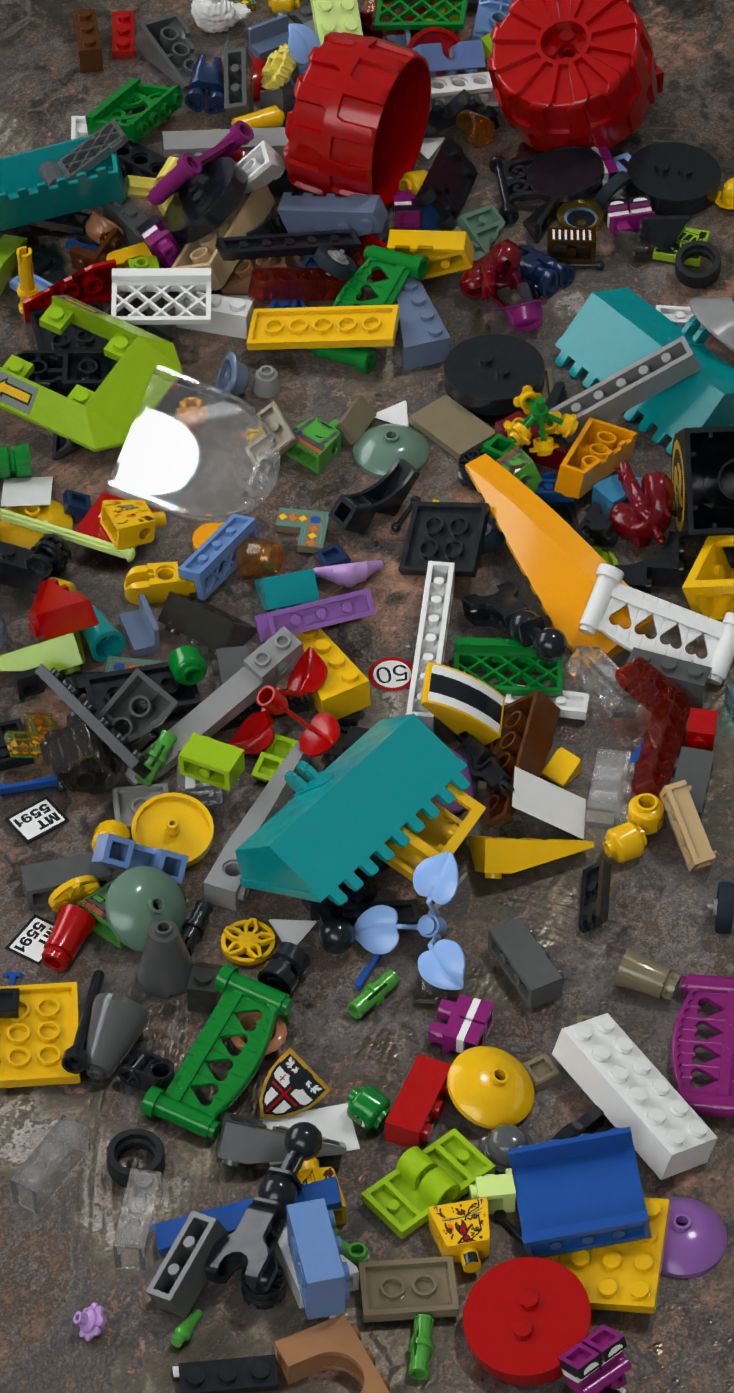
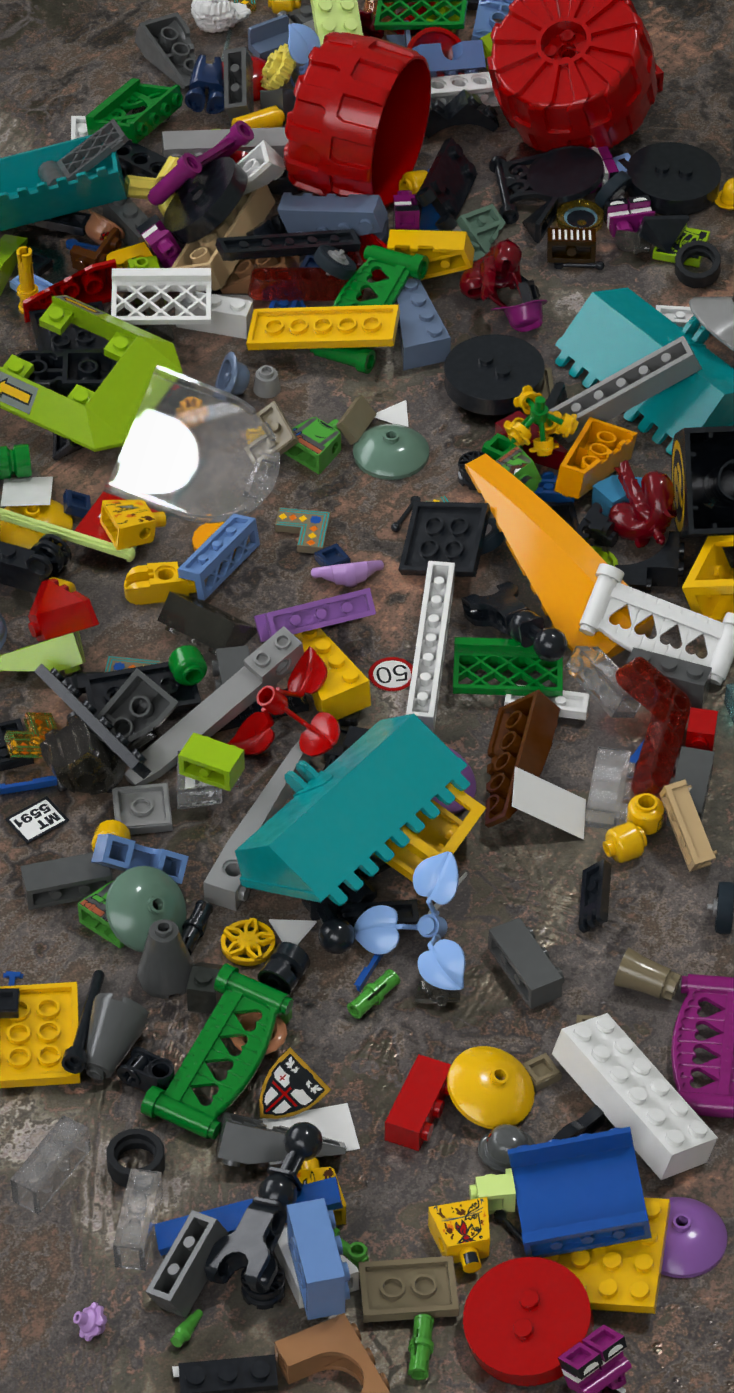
(28, 683): black tile -> none
(31, 939): sticker -> none
(67, 936): red plant -> none
(73, 891): yellow wheel -> none
(87, 40): reddish brown brick -> none
(104, 638): teal plant -> none
(123, 35): red plate -> none
(141, 629): sand blue panel -> none
(165, 743): bright green pin -> none
(174, 824): yellow piece -> none
(260, 557): clear orange hair -> none
(272, 758): lime slope -> none
(287, 589): teal slope -> none
(368, 1107): green head -> none
(386, 496): black arch -> none
(425, 1180): lime plate -> none
(430, 145): white sticker -> none
(452, 426): dark tan tile -> none
(463, 702): slope -> none
(466, 1026): magenta hips -> none
(478, 128): clear orange hair -> none
(484, 765): black piece -> none
(510, 855): yellow wedge -> none
(545, 271): dark blue piece -> none
(562, 767): yellow slope -> none

